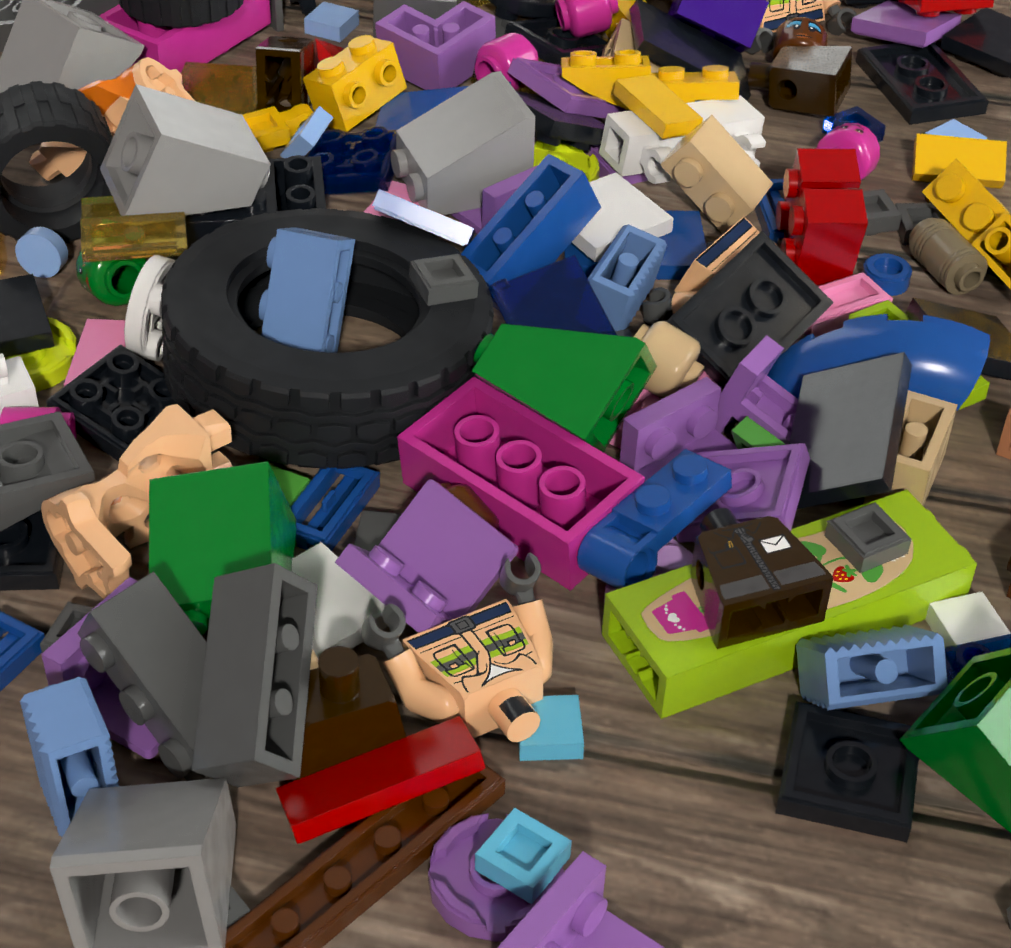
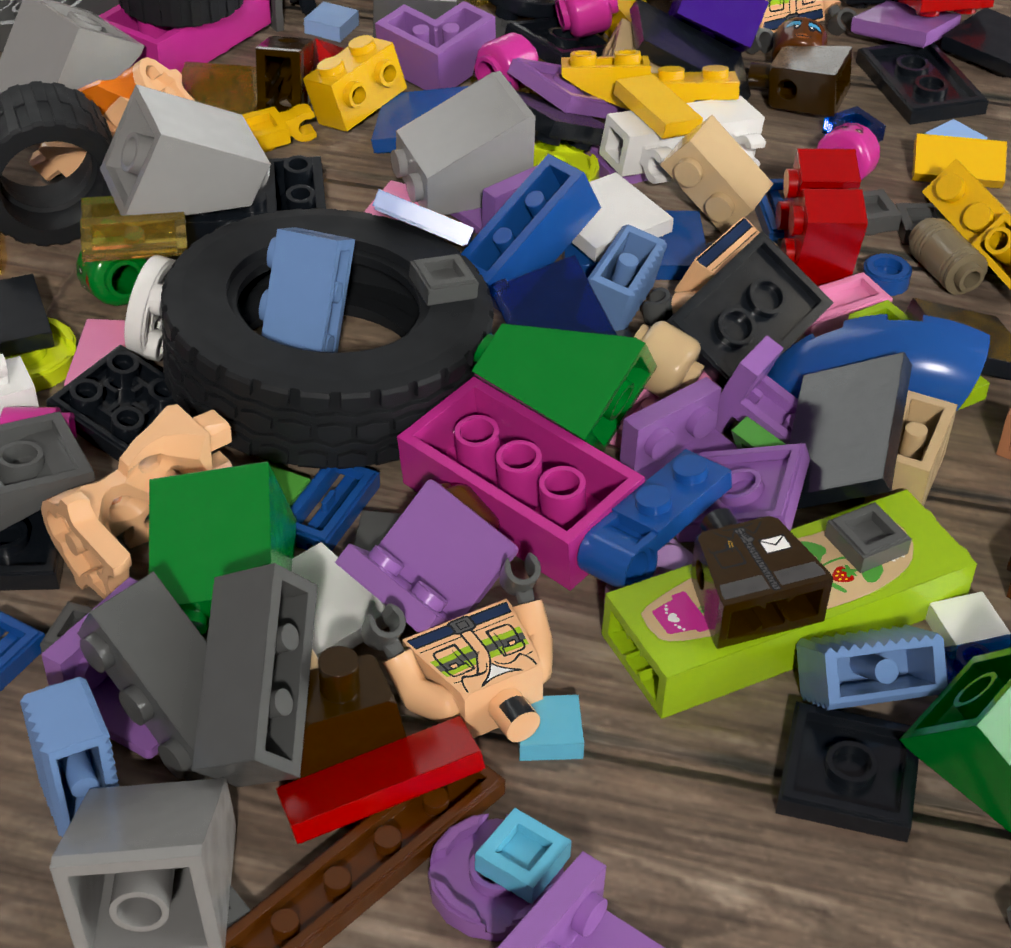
(41, 252): light blue tile -> none
(307, 134): light blue tile -> none
(356, 160): clear blue tile -> none

